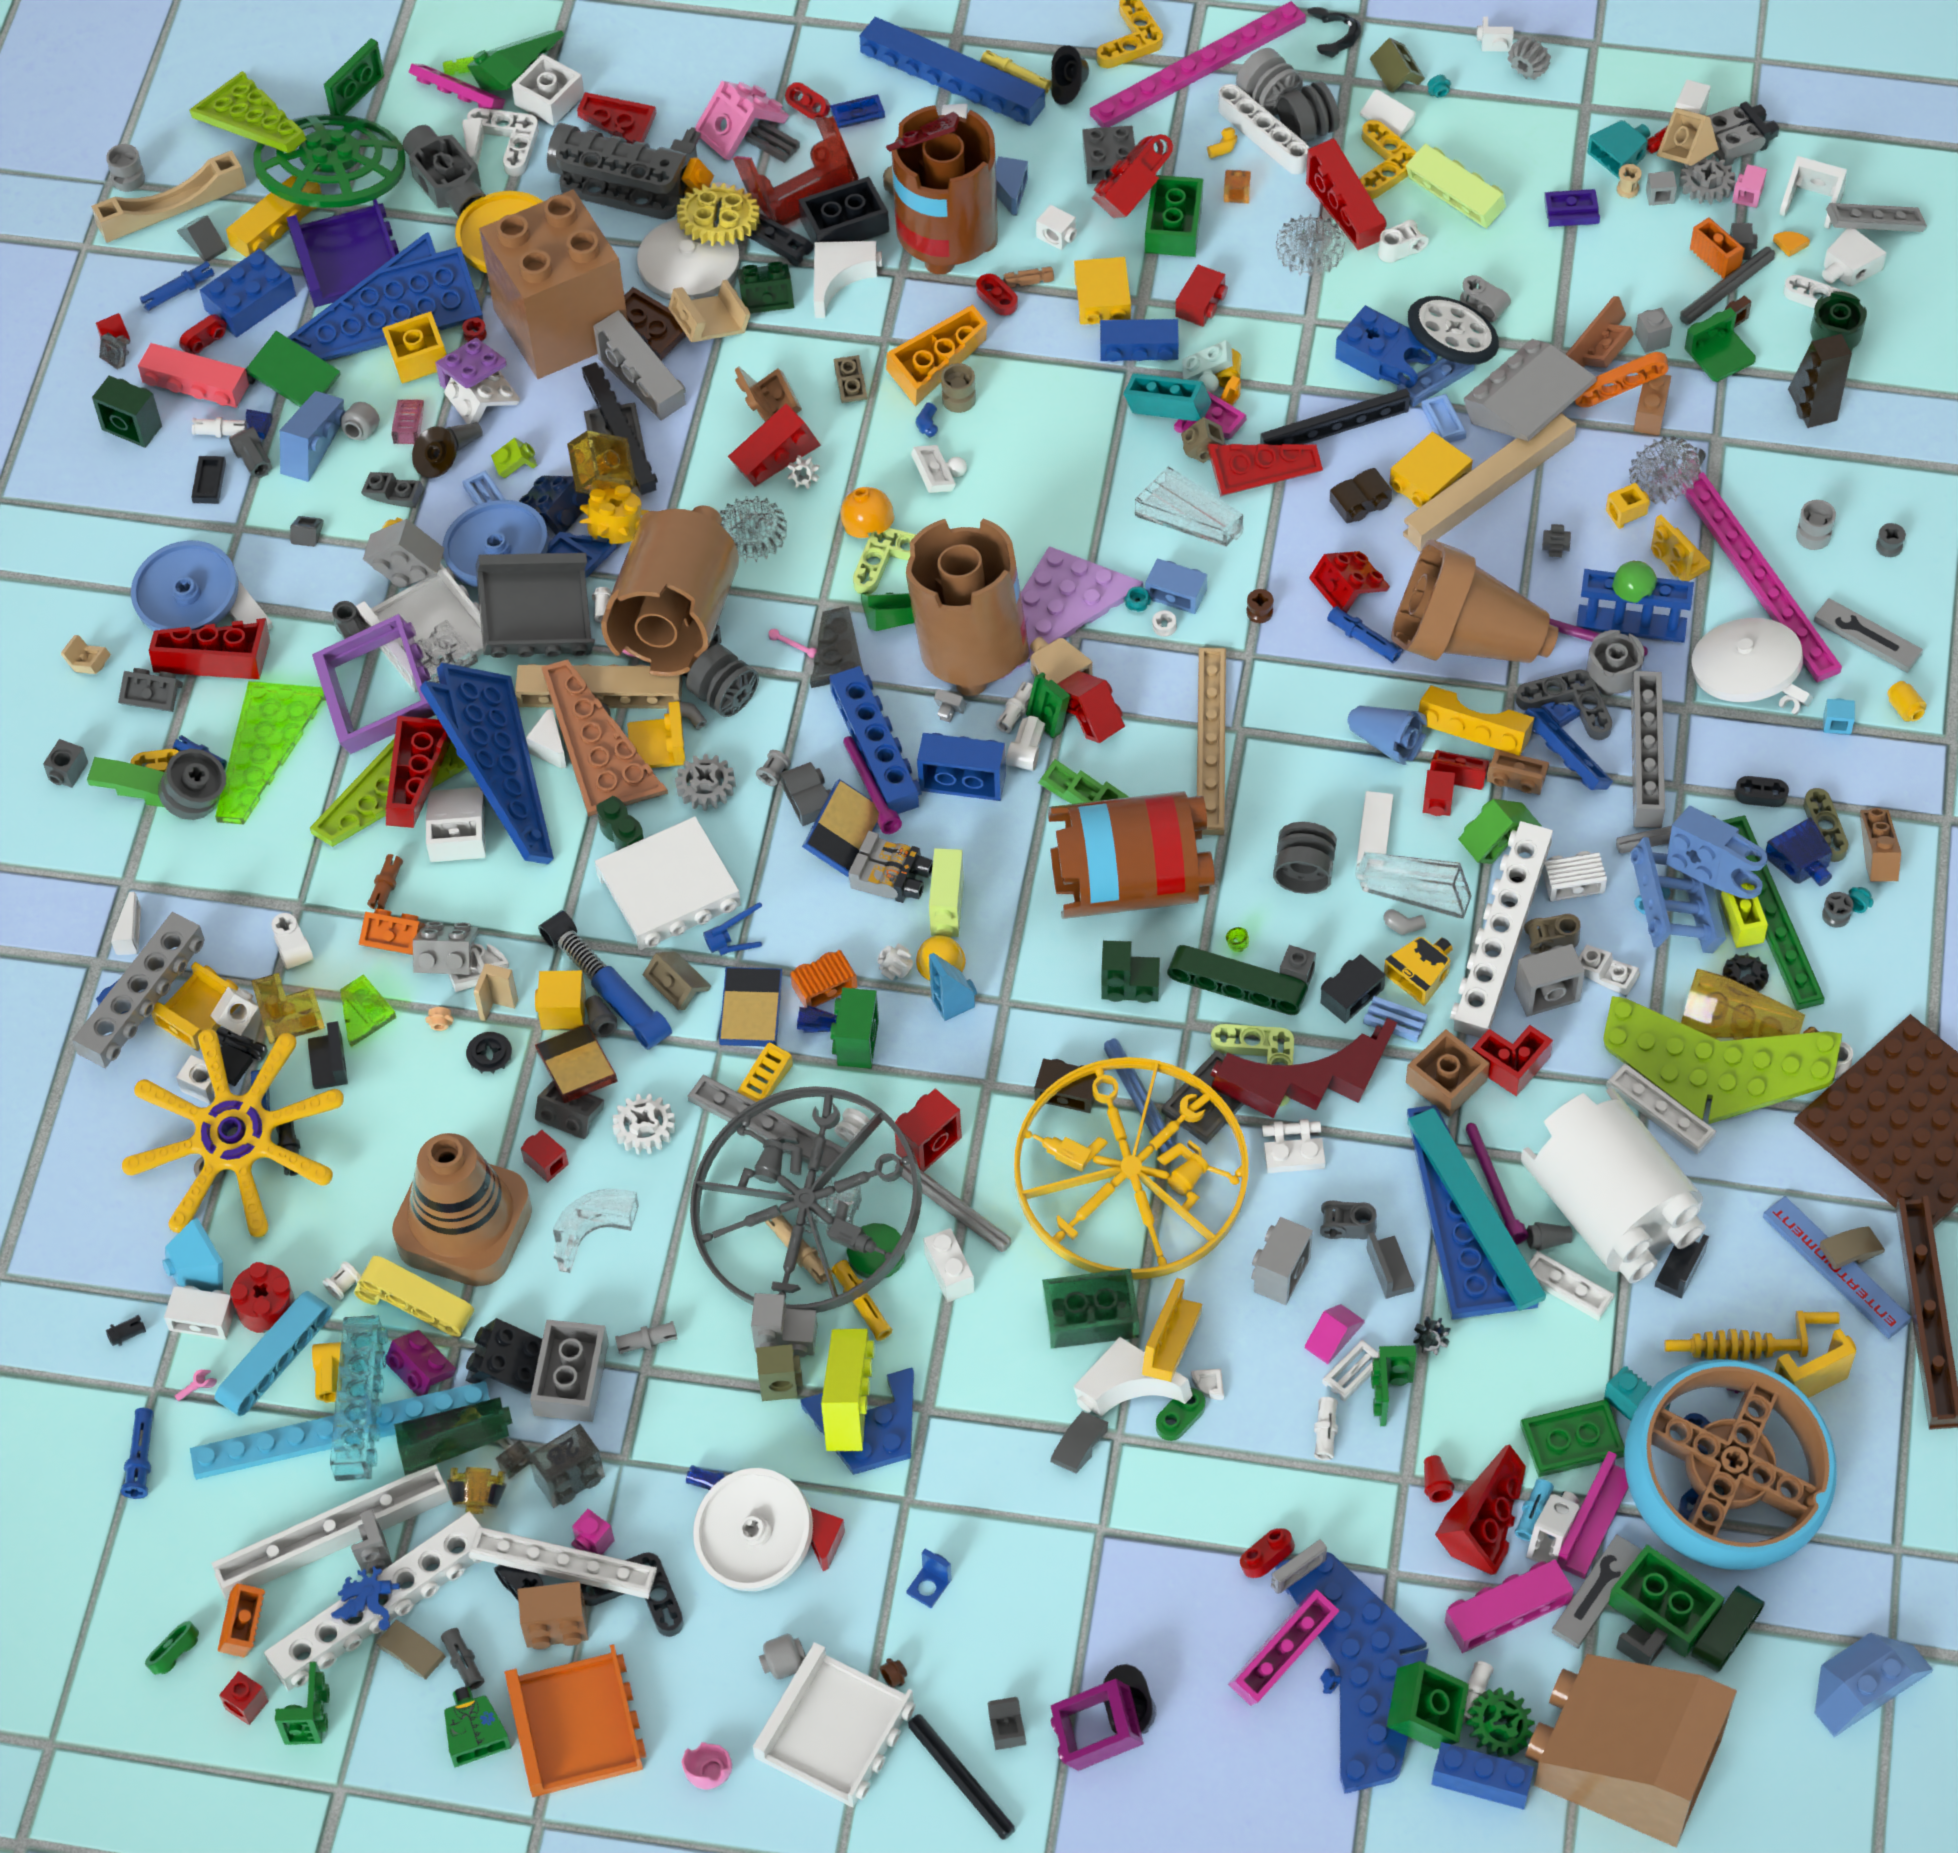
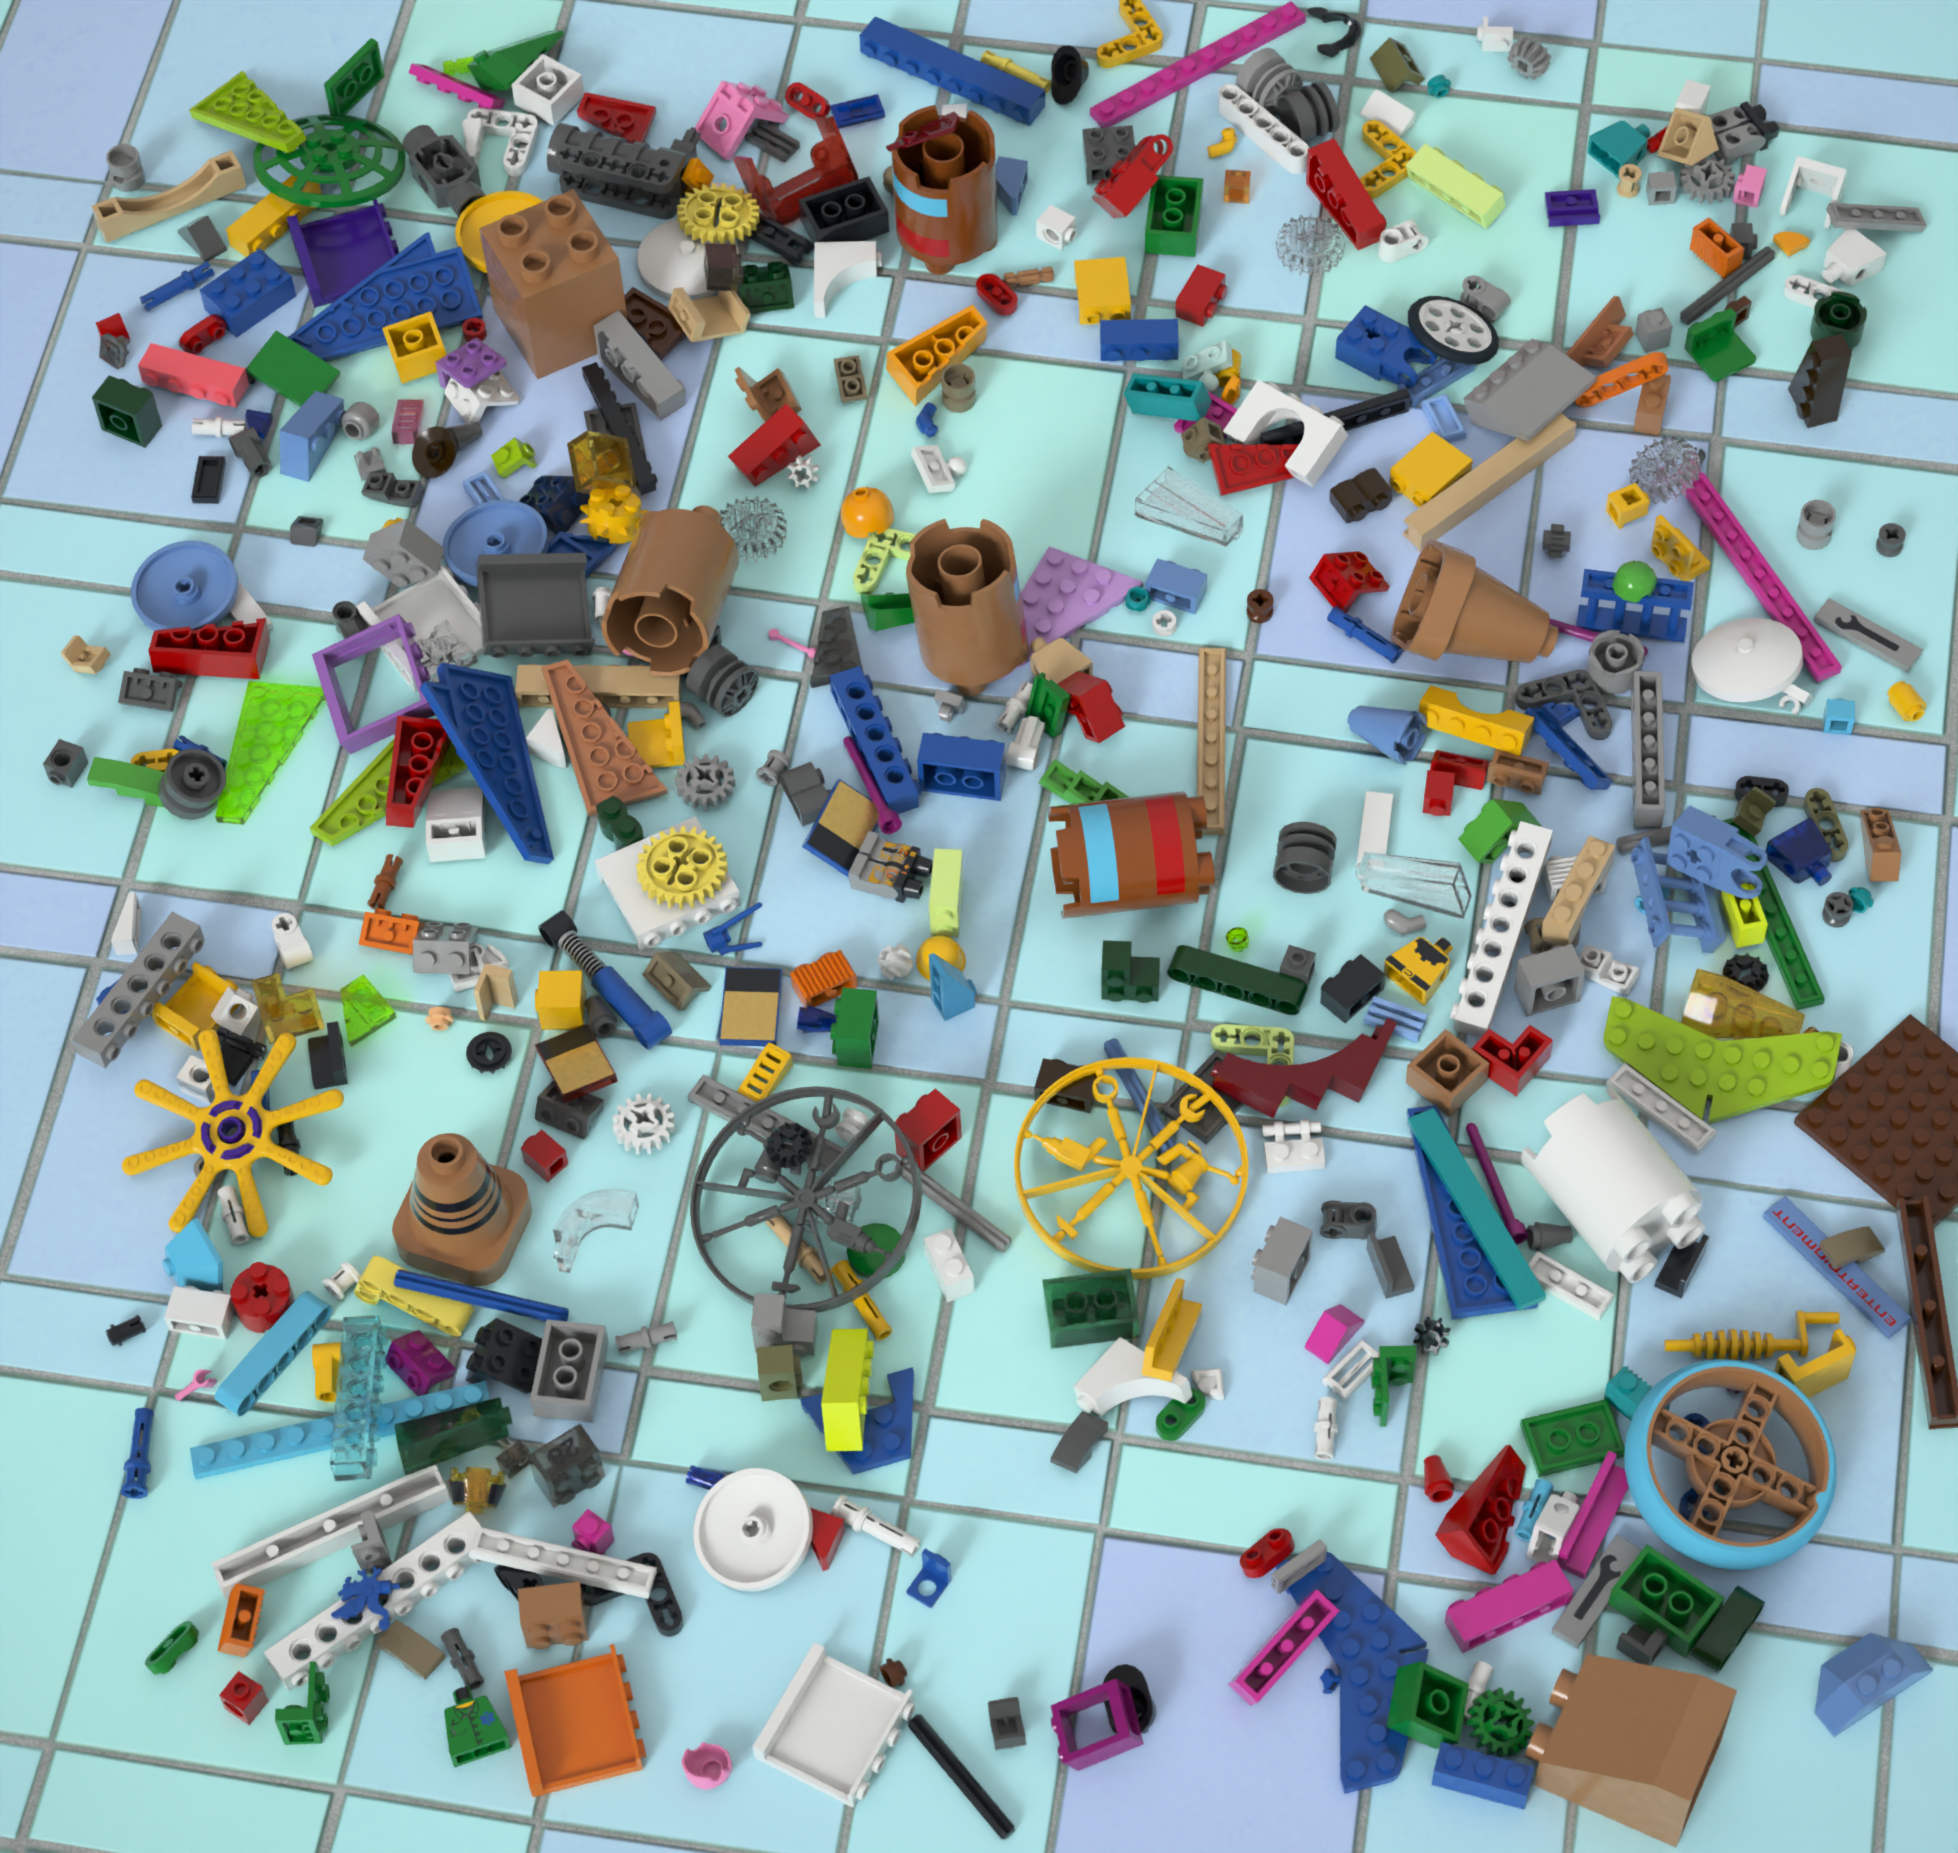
(236, 1229): none -> white pin
(369, 462): none -> light grey tile
(479, 1296): none -> blue axle
(694, 849): none -> light yellow gear
(722, 267): none -> clear smoke brick
(782, 1656): light grey head -> none
(787, 1158): none -> black gear
(864, 1520): none -> white pin
(1269, 405): none -> white arch
(1570, 903): none -> tan arch
(1752, 810): none -> olive bracket

